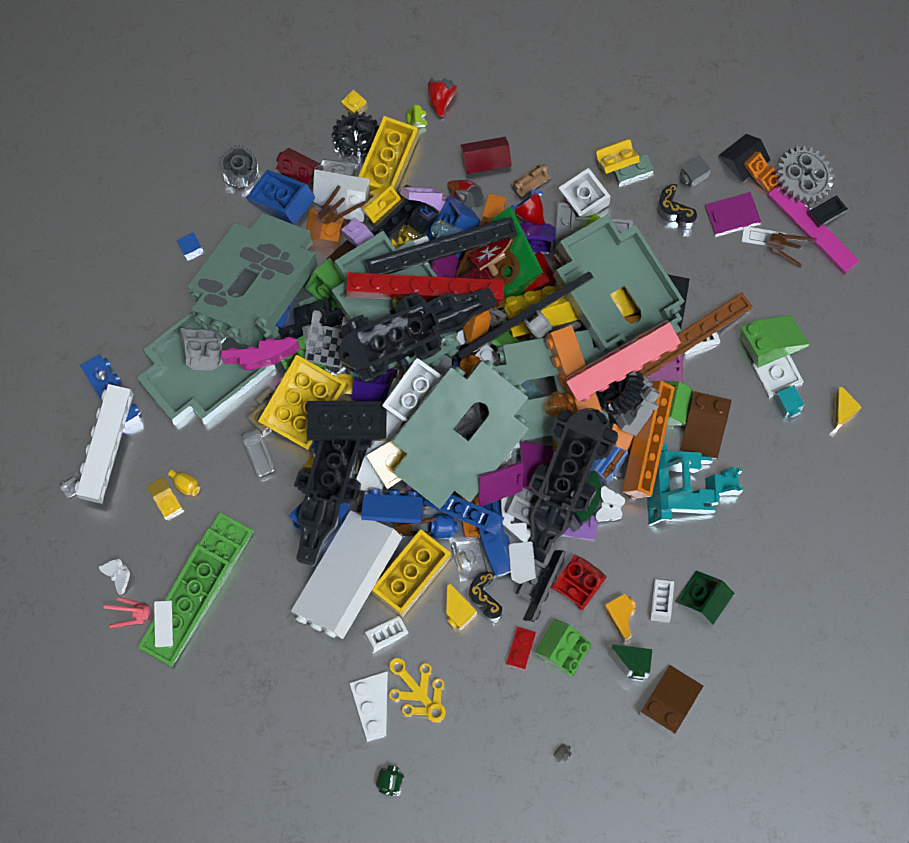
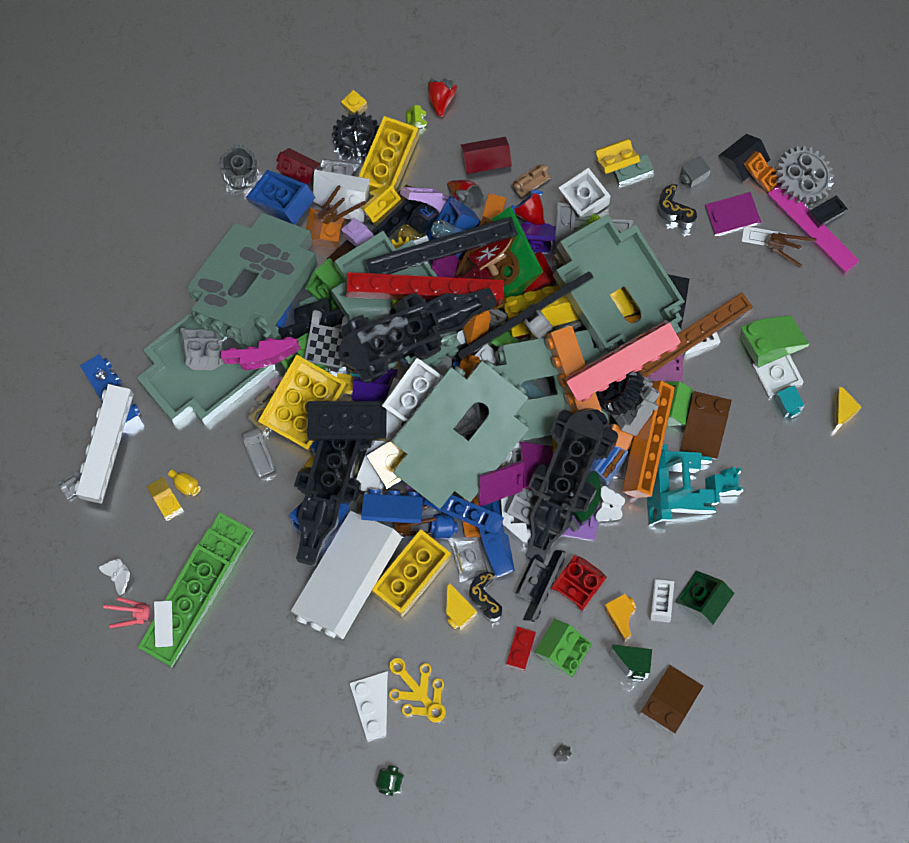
(189, 245): blue tile -> none
(314, 337): clear brick -> none
(382, 628): white slope -> none
(522, 562): white slope -> none
(557, 404): clear orange brick -> none

